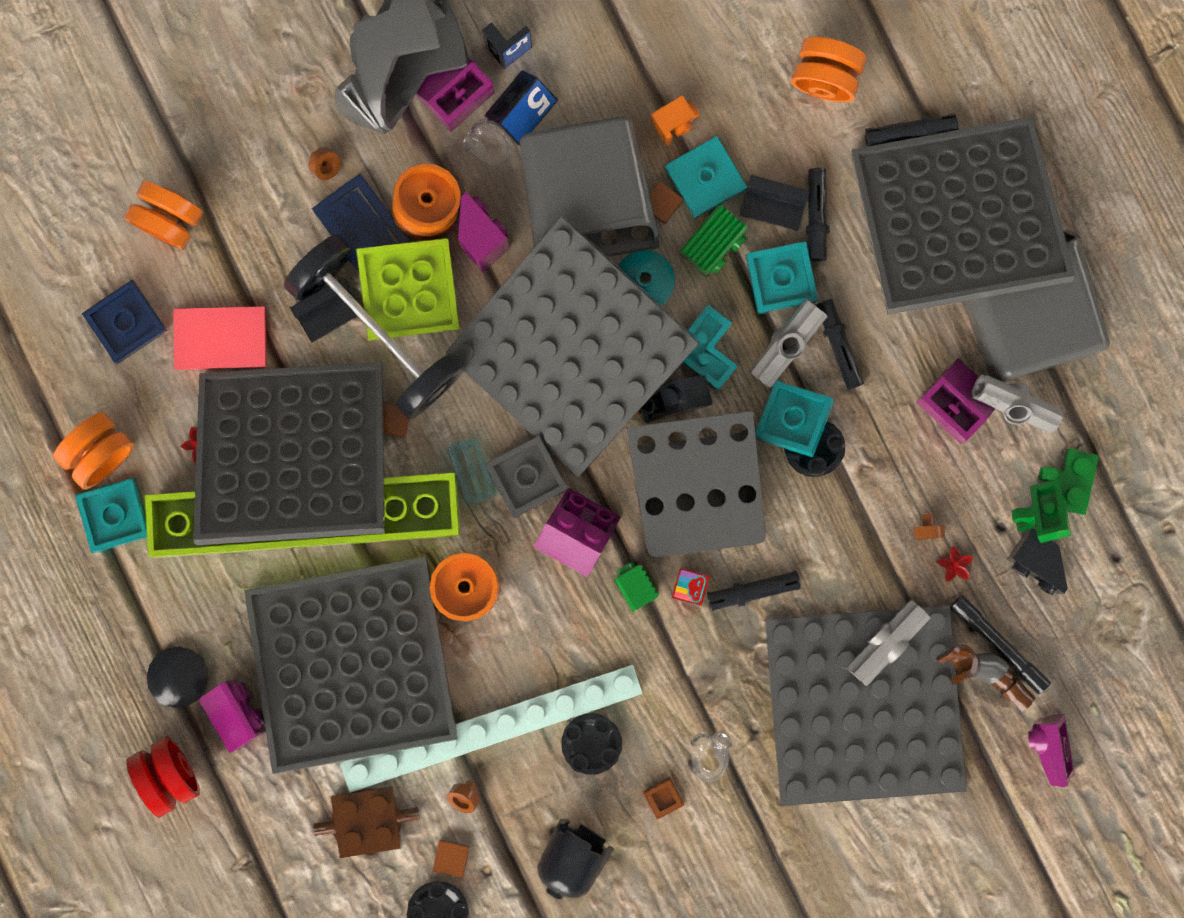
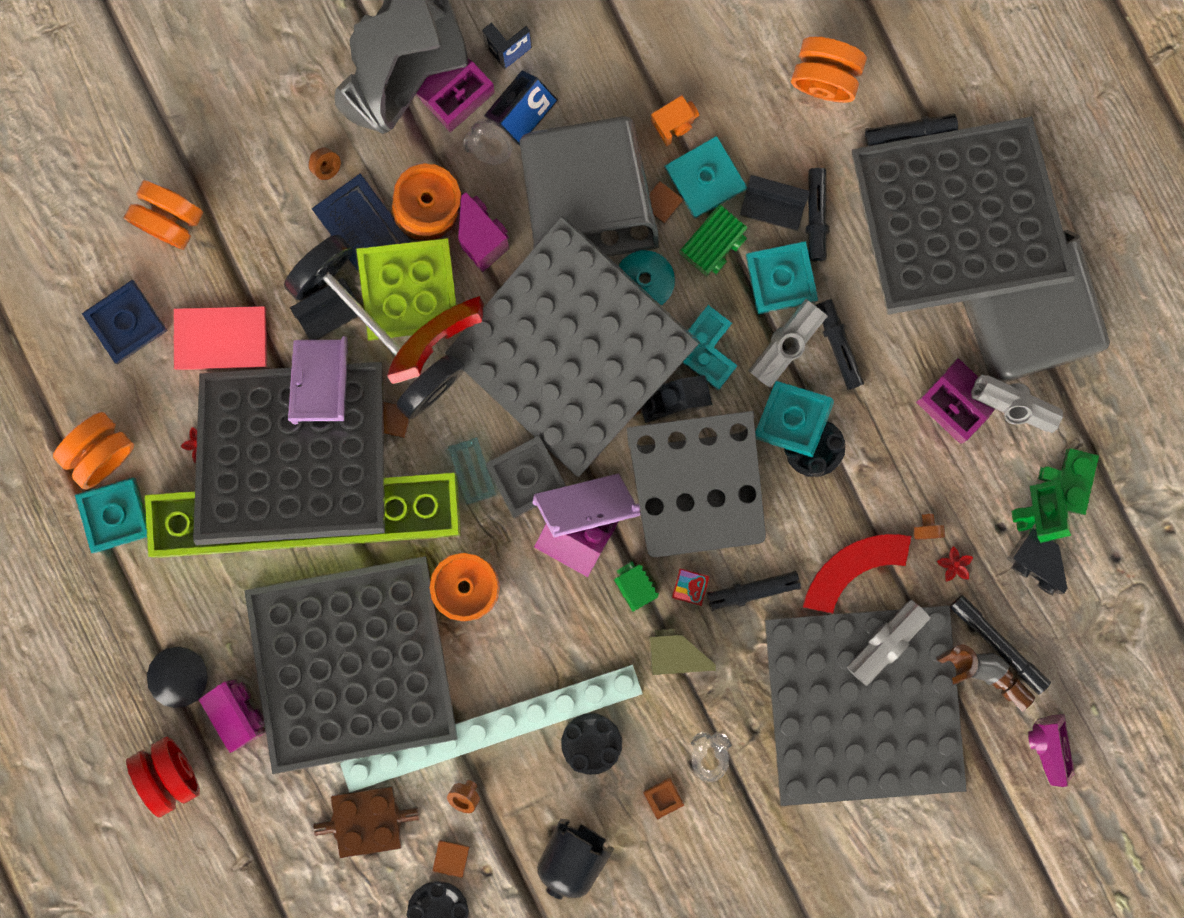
(323, 375): none -> lavender door
(418, 348): none -> red tile
(582, 504): none -> lavender door
(676, 654): none -> olive slope
(851, 562): none -> red tile

